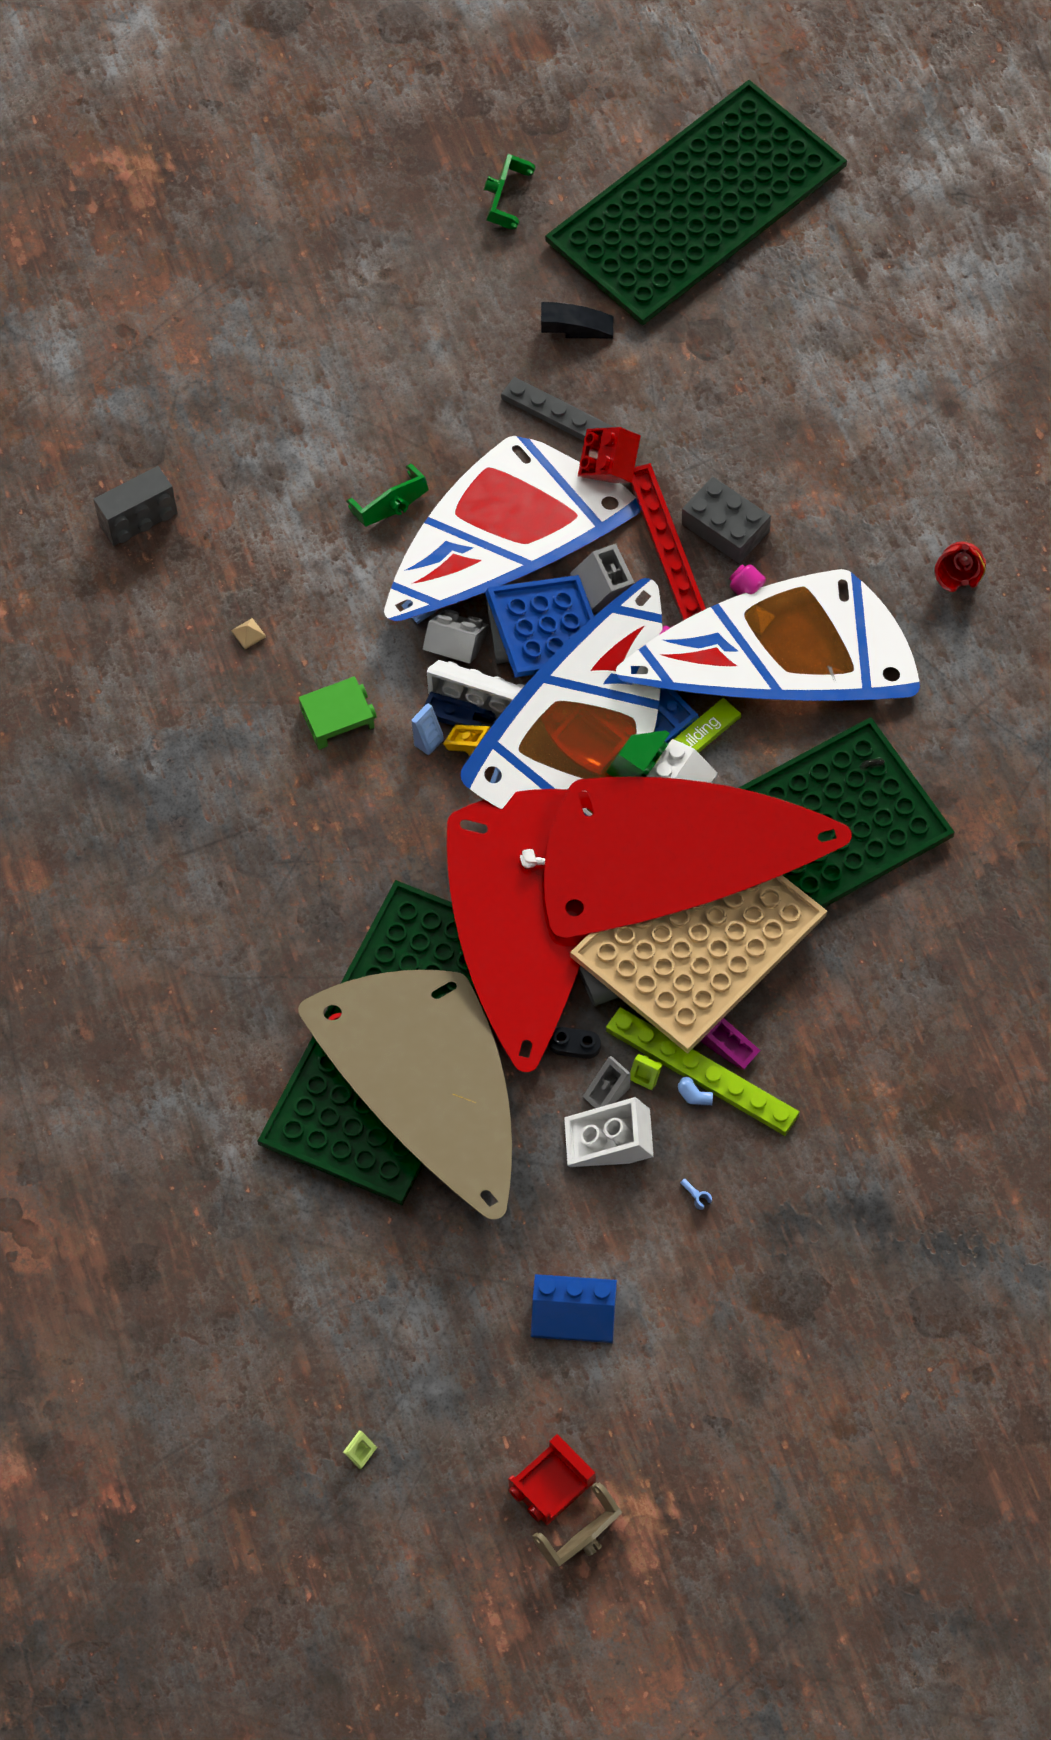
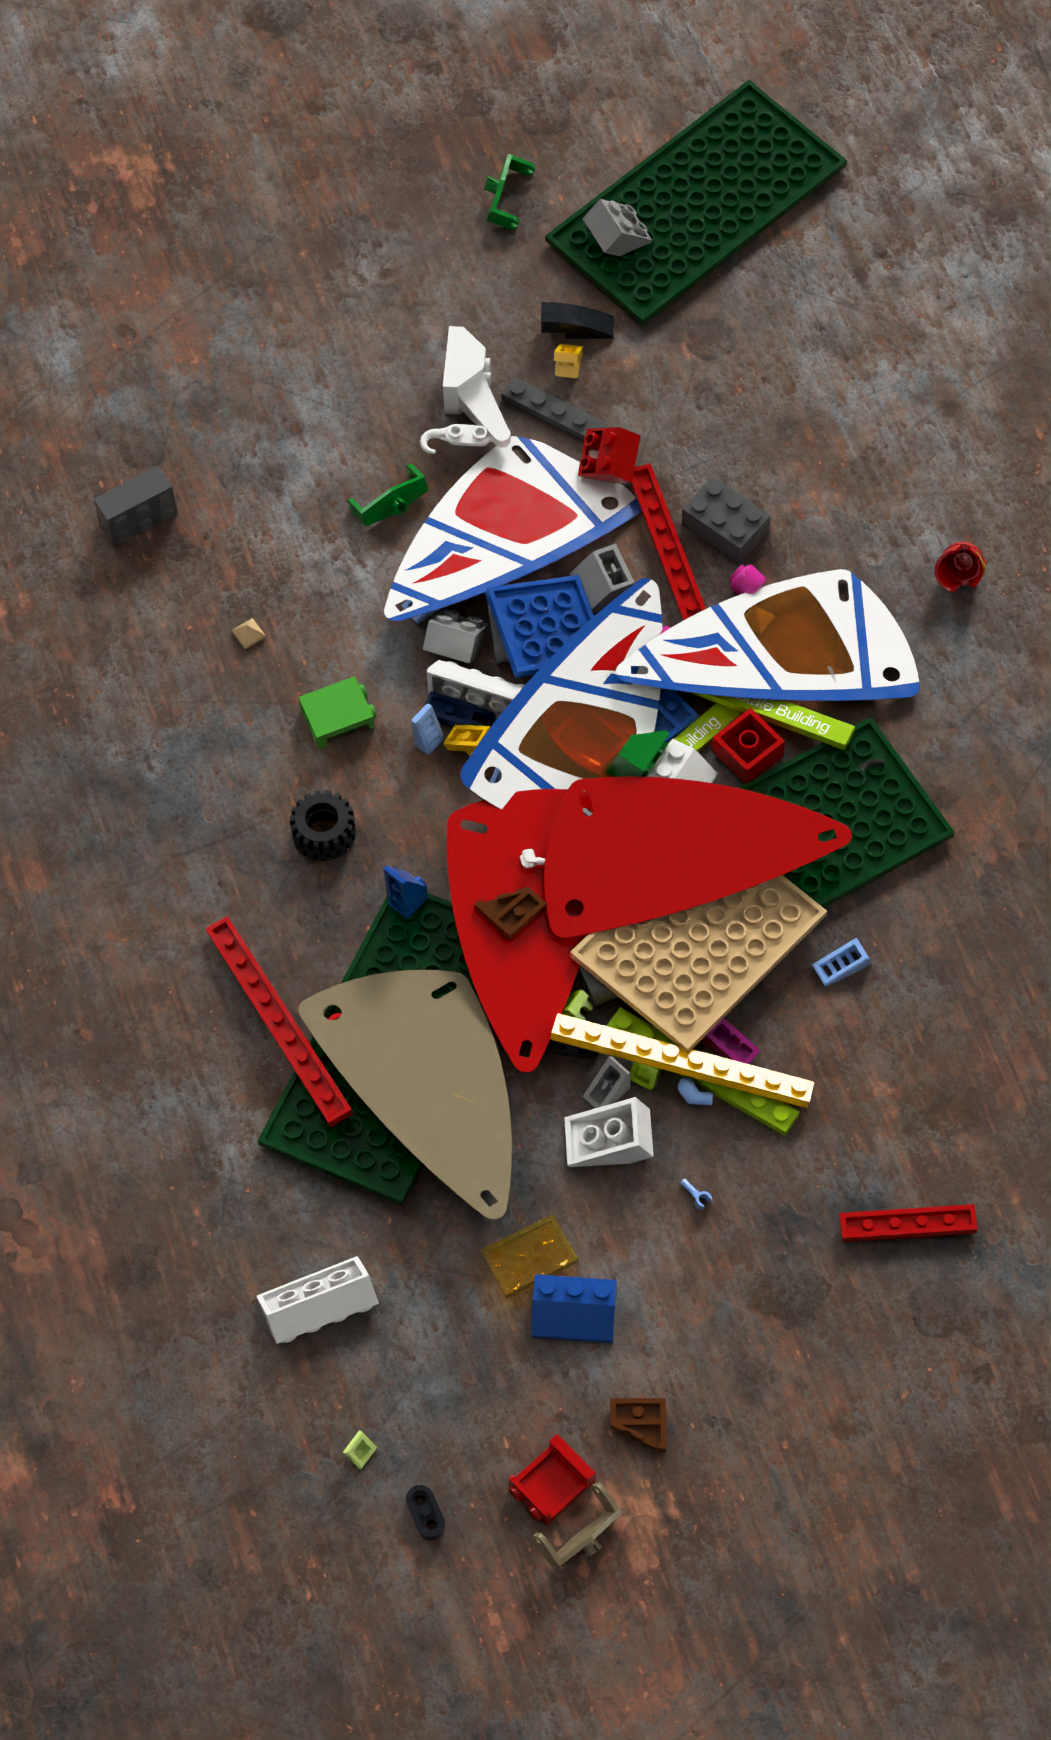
(279, 1021): none -> red plate
(317, 1300): none -> white slope
(322, 843): none -> black tyre
(404, 891): none -> blue slope
(425, 1513): none -> black plate
(468, 391): none -> white slope
(512, 910): none -> reddish brown wing
(530, 1251): none -> clear yellow plate
(568, 360): none -> yellow slope
(575, 1002): none -> lime tile
(616, 227): none -> light grey slope
(641, 1420): none -> reddish brown wing
(676, 1060): none -> plate
(748, 746): none -> red brick
(792, 718): none -> lime tile
(845, 971): none -> light blue slope
(908, 1223): none -> red plate

